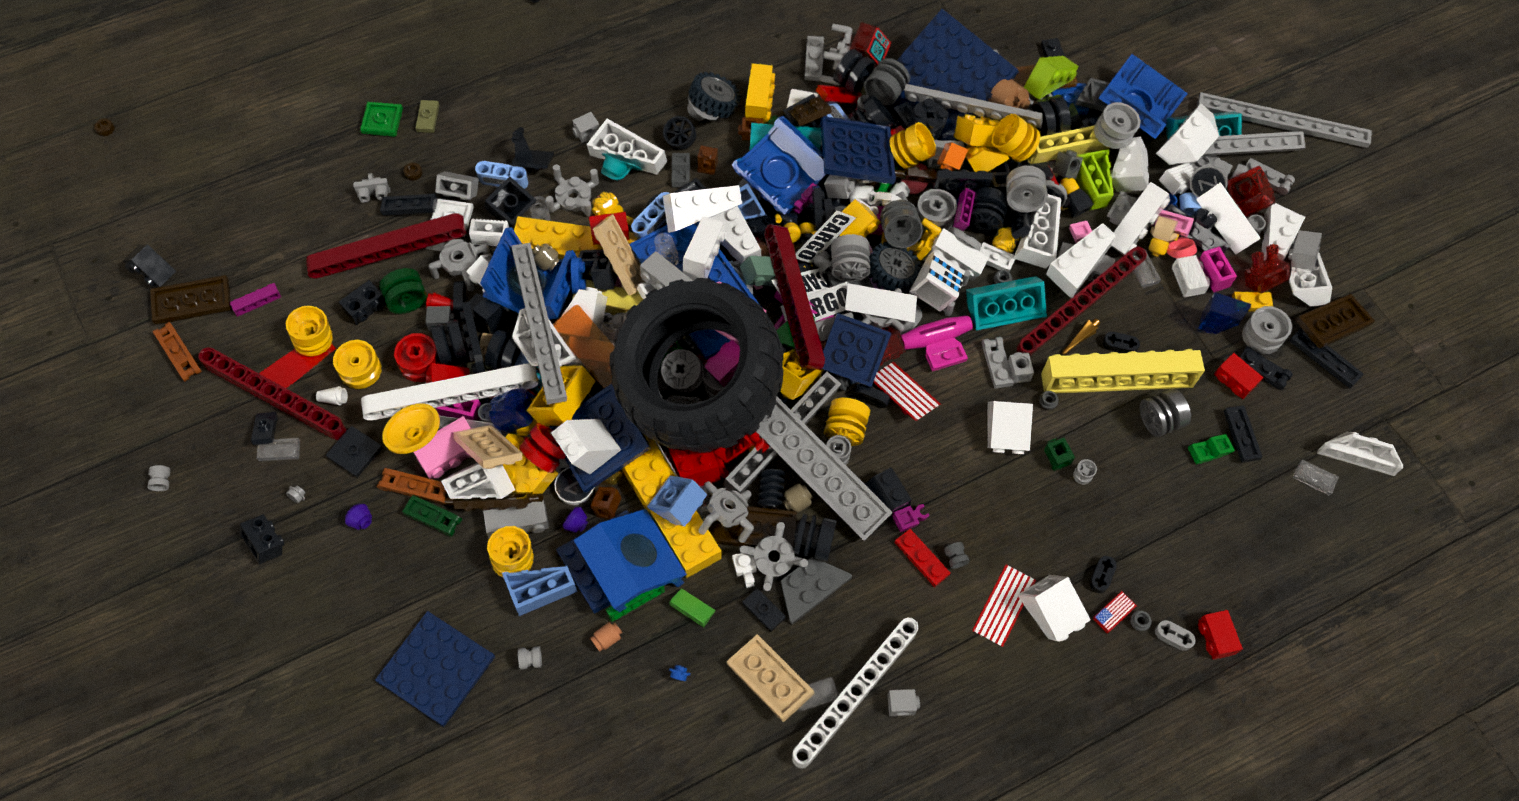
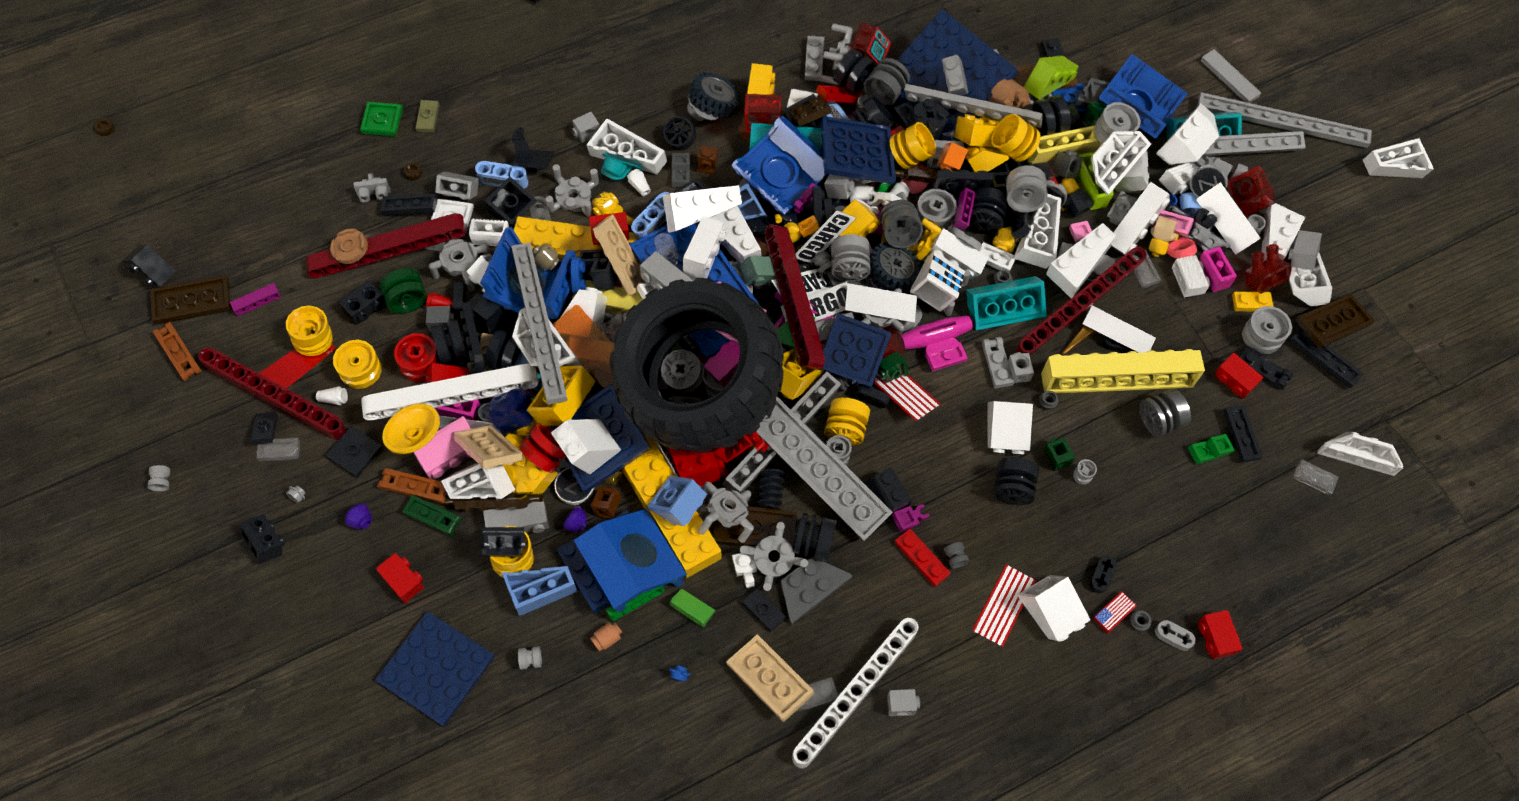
(349, 246): none -> medium nougat tile
(400, 577): none -> red brick
(501, 541): none -> black hinge
(638, 181): none -> white cone
(761, 109): none -> clear red slope
(797, 498): dark tan head -> none
(808, 226): none -> light orange plate
(892, 367): none -> dark green brick
(955, 75): none -> light grey brick
(1016, 481): none -> black wheel
(1094, 112): none -> dark green brick
(1117, 157): none -> white wedge
(1118, 330): none -> white sticker
(1222, 313): clear blue slope -> none
(1230, 76): none -> light grey tile
(1274, 177): light grey plate -> none
(1399, 160): none -> white wedge

